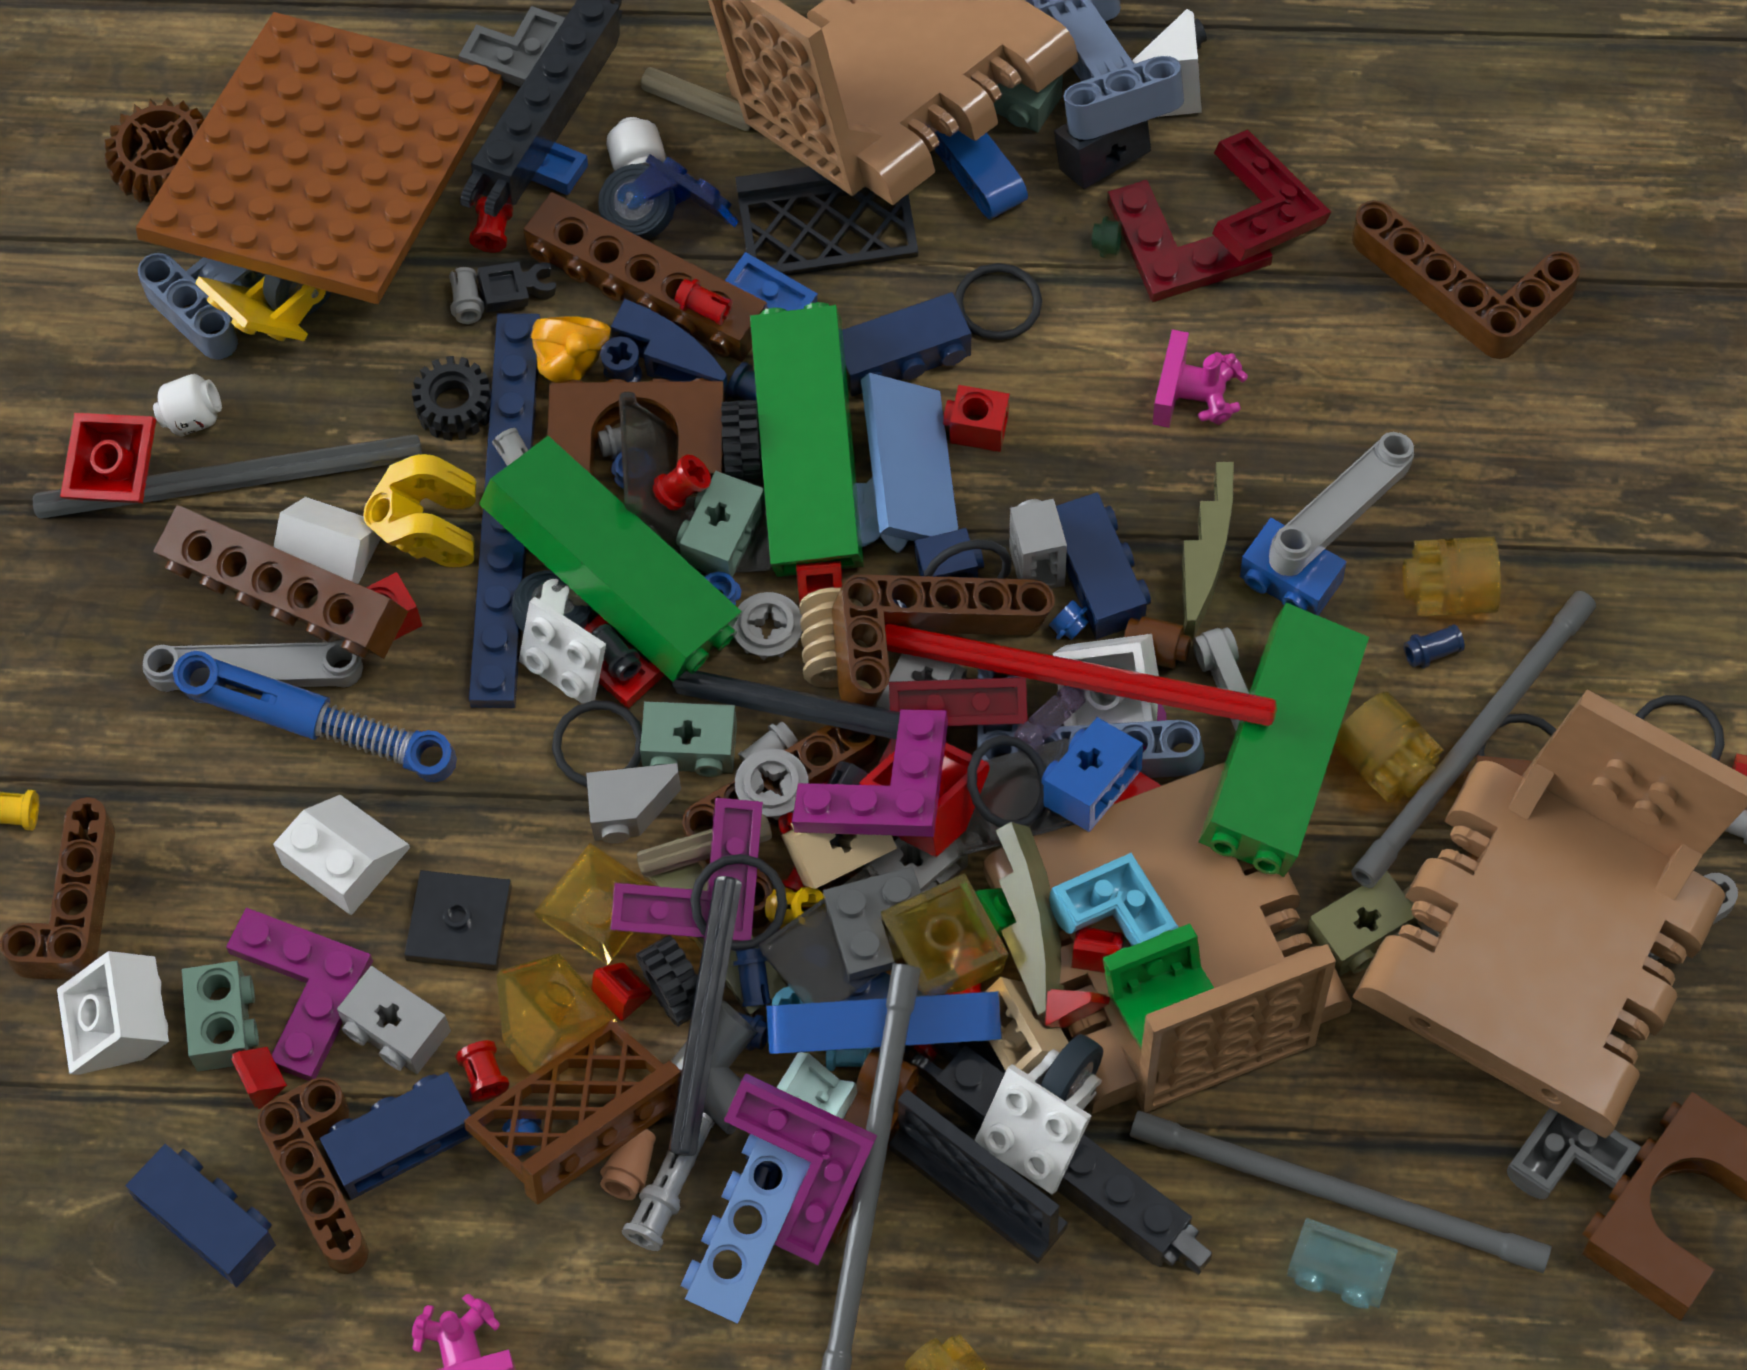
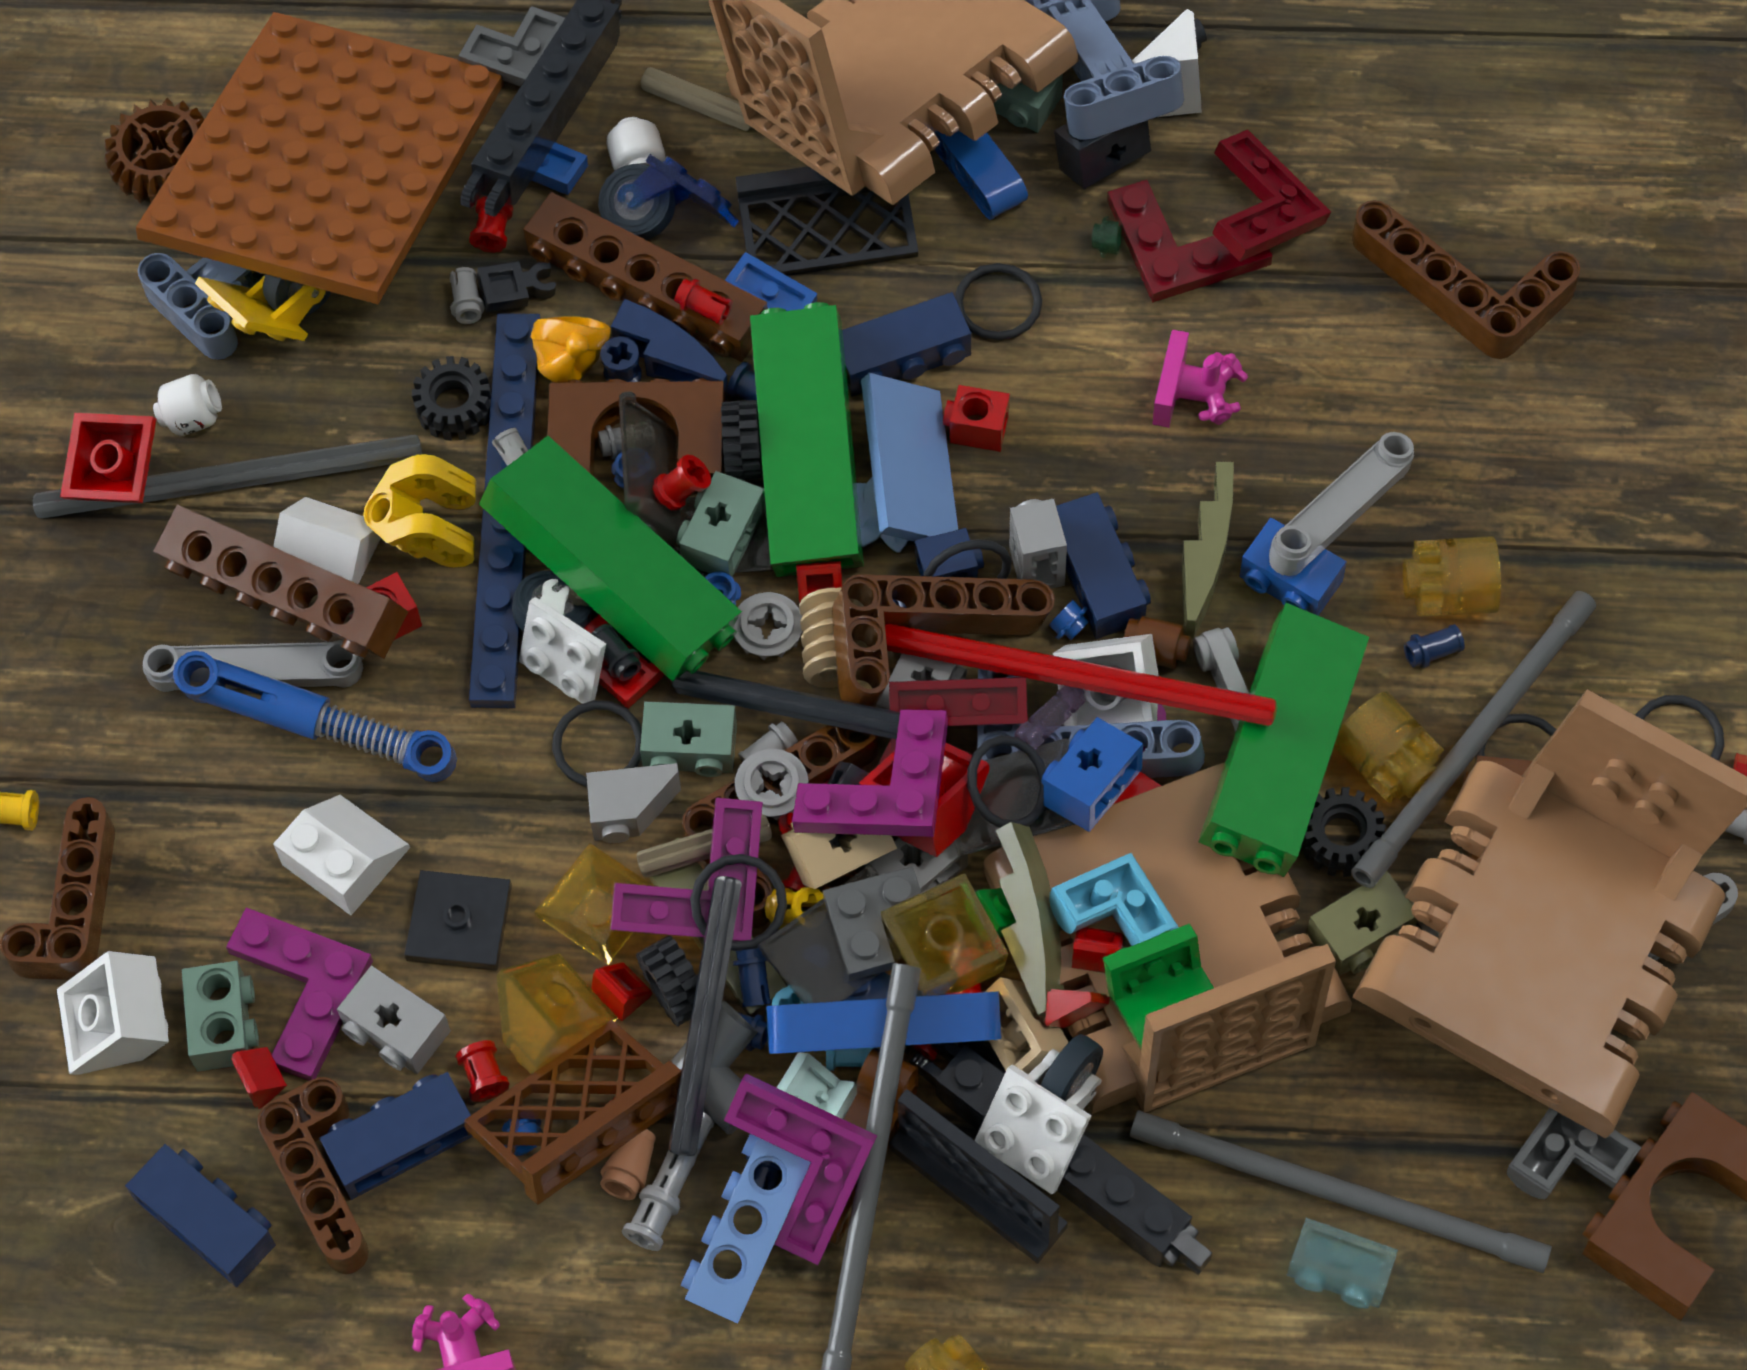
(1347, 807): none -> black tyre

